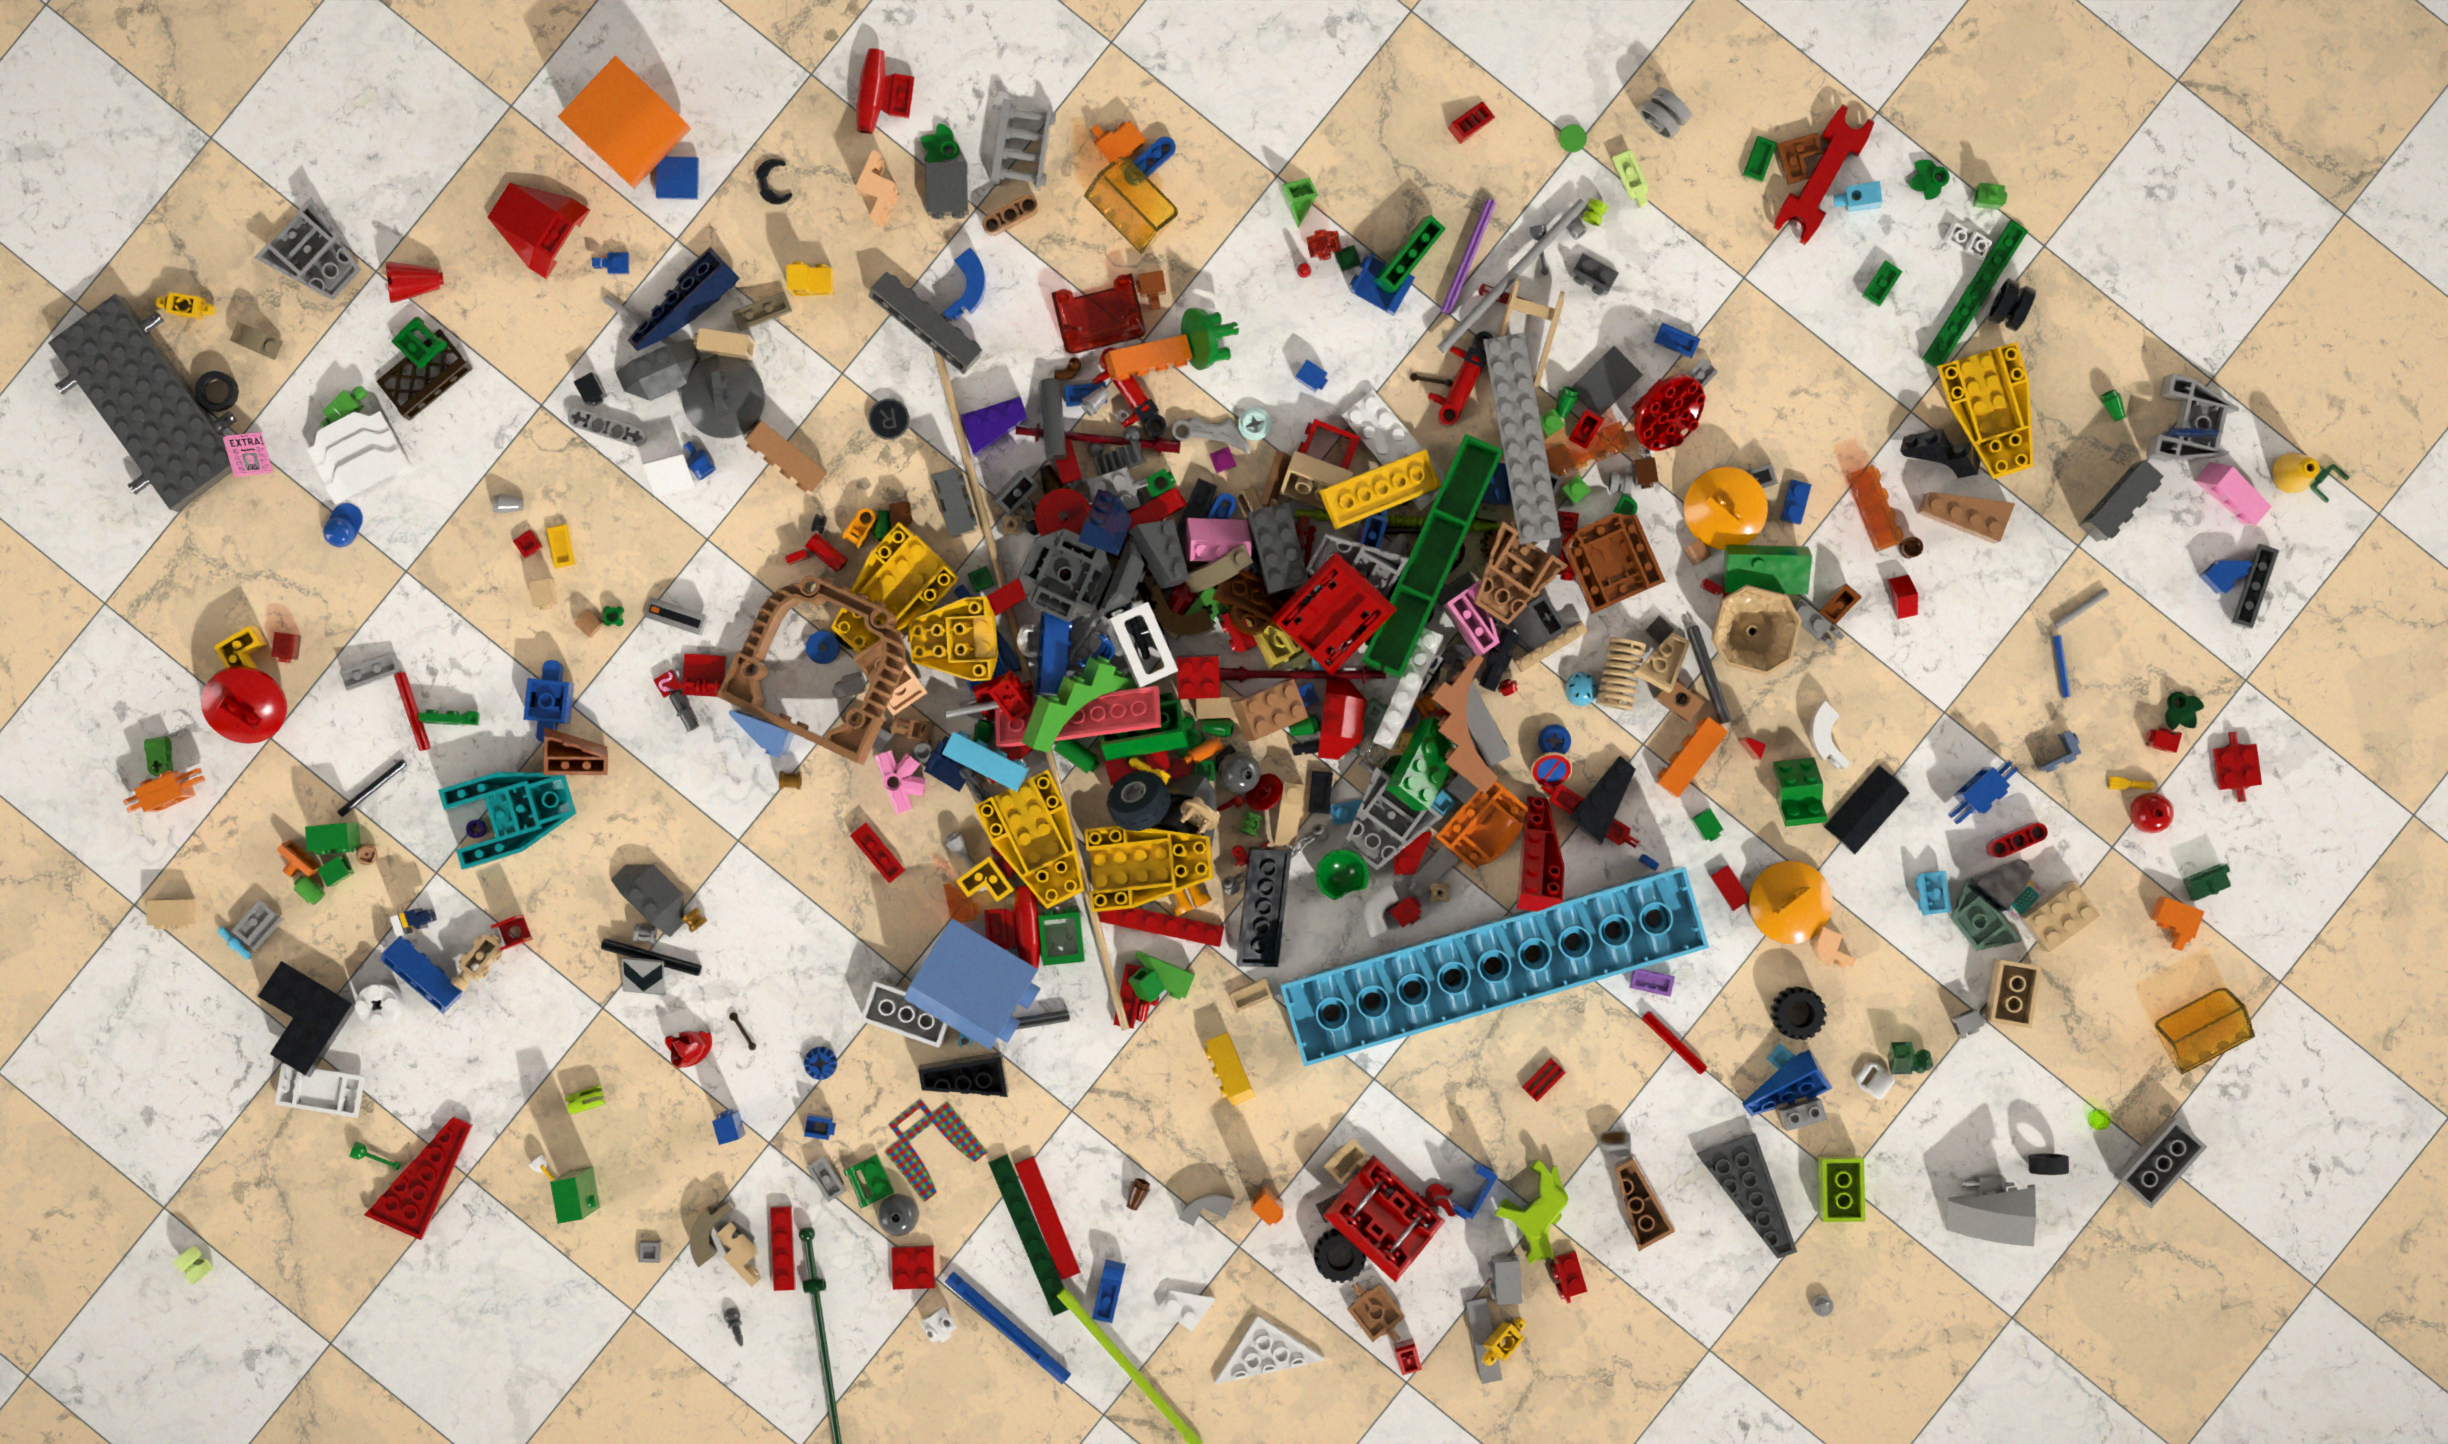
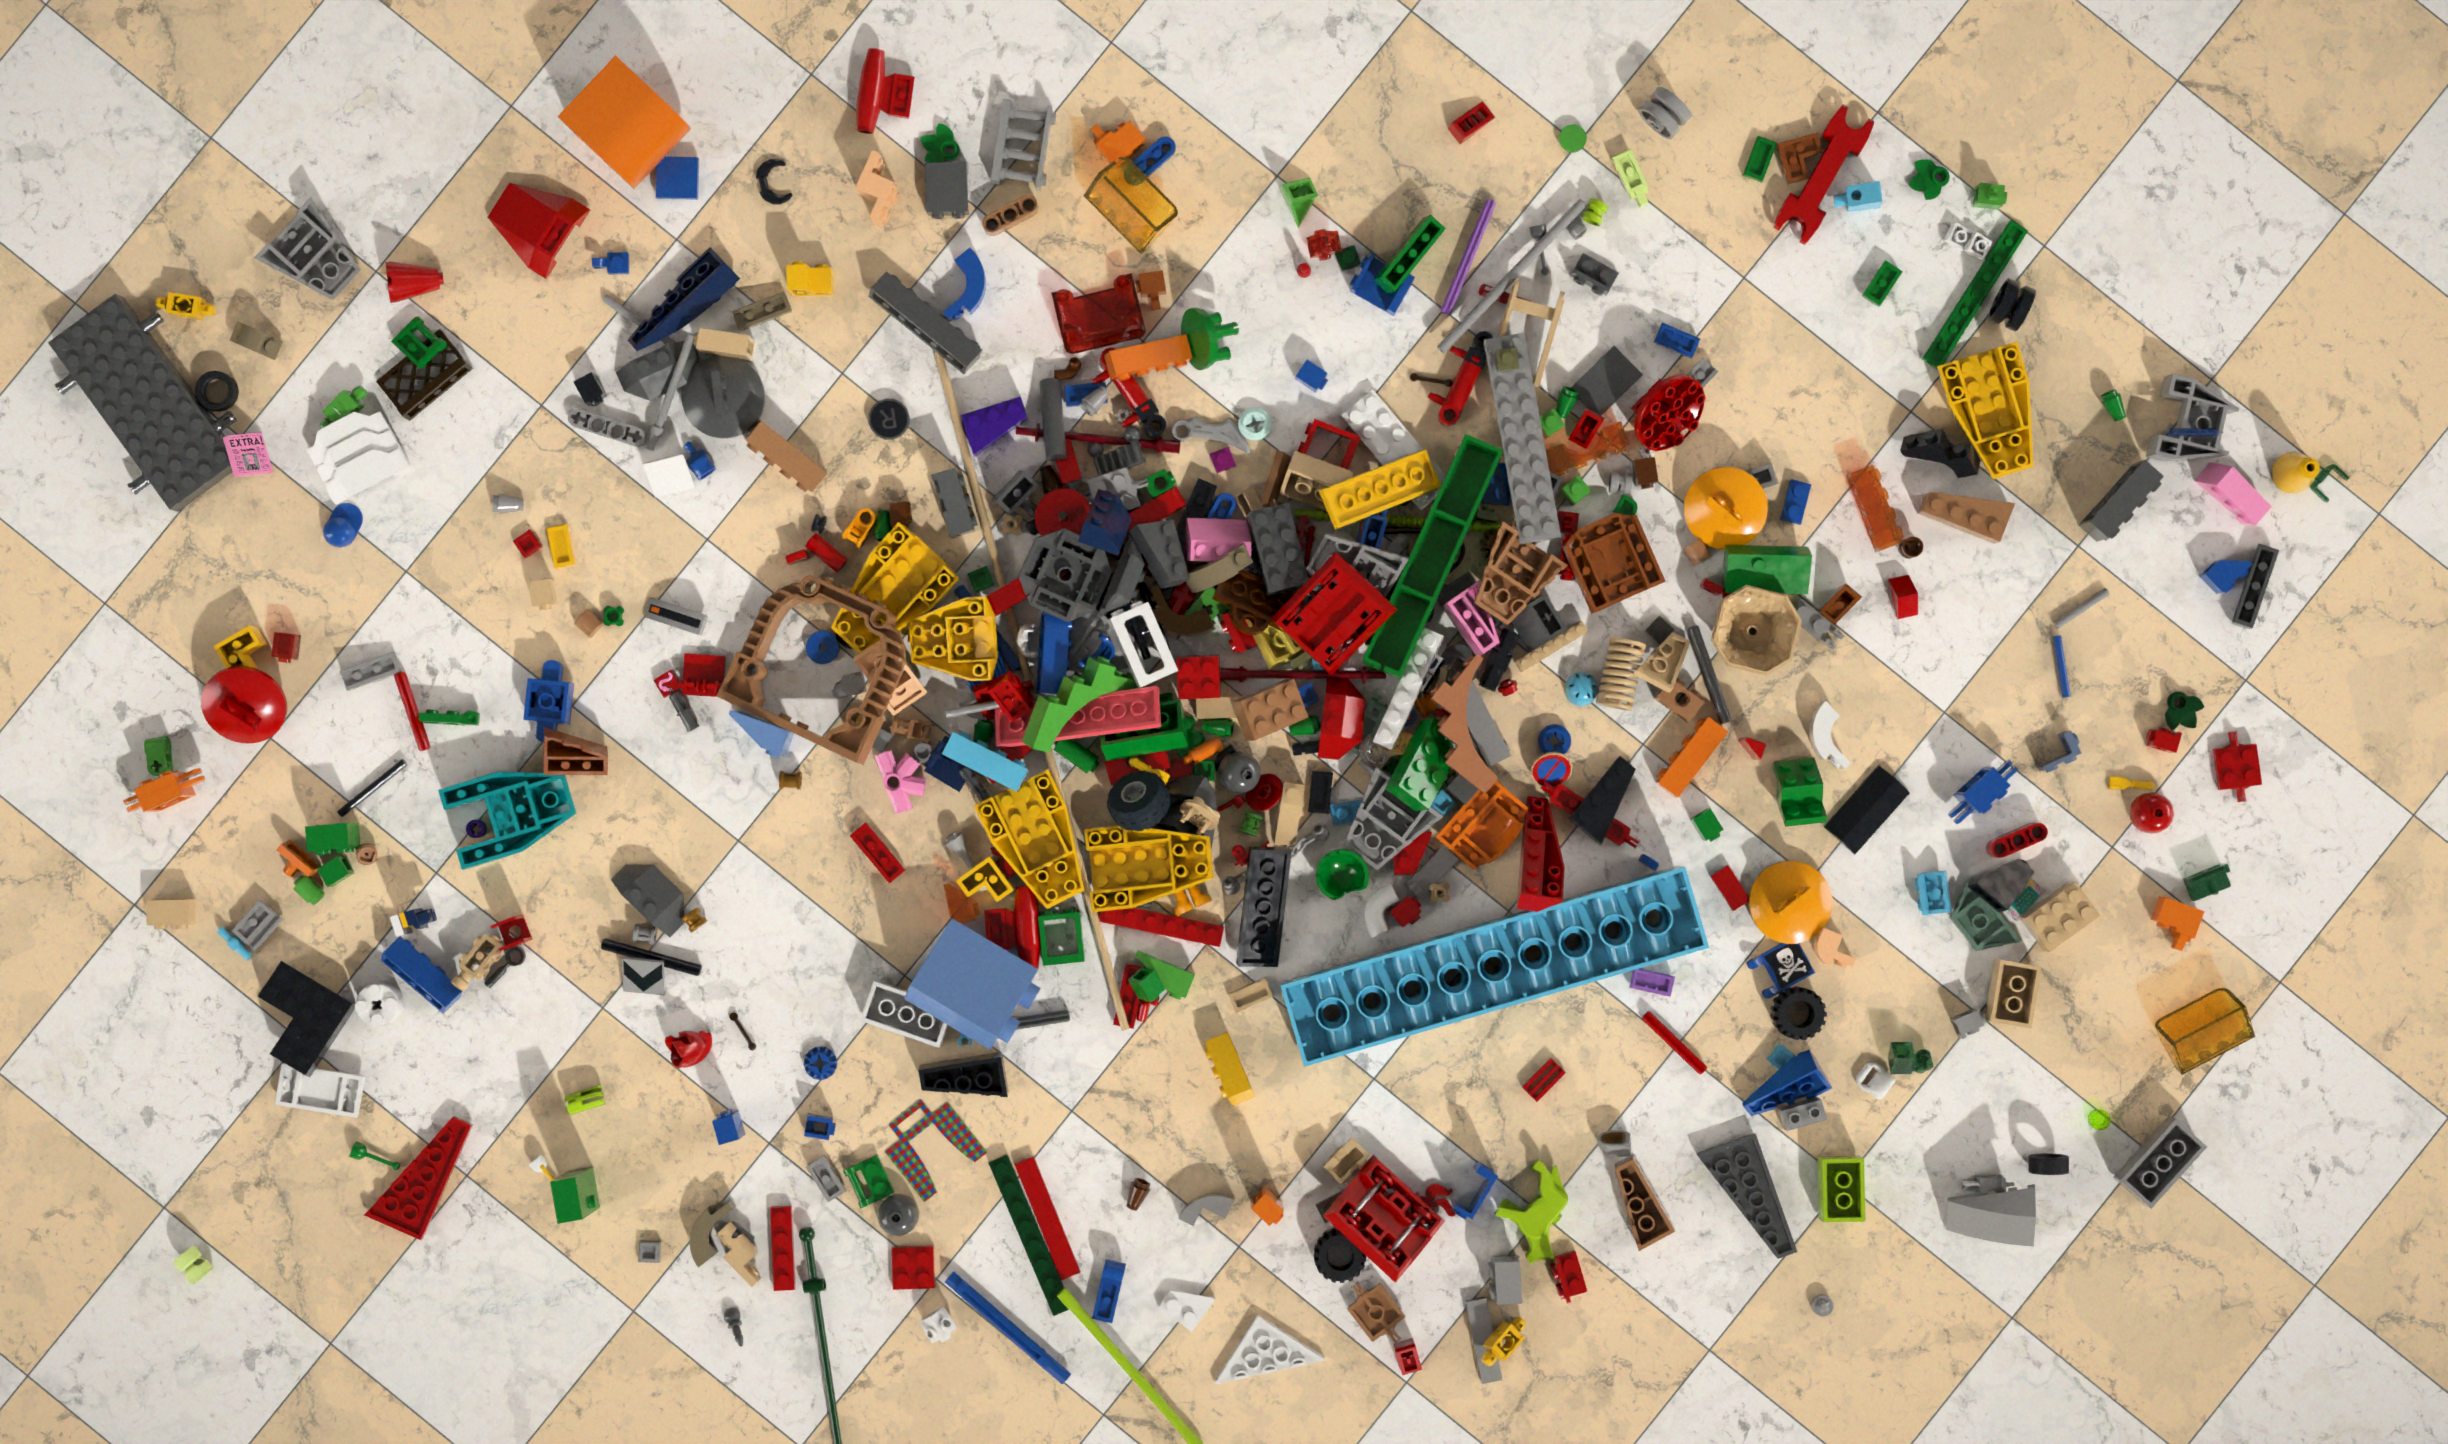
(502, 969): none -> pearl dark grey piece
(657, 428): none -> light grey bar
(1507, 359): none -> olive plate
(1785, 966): none -> flag

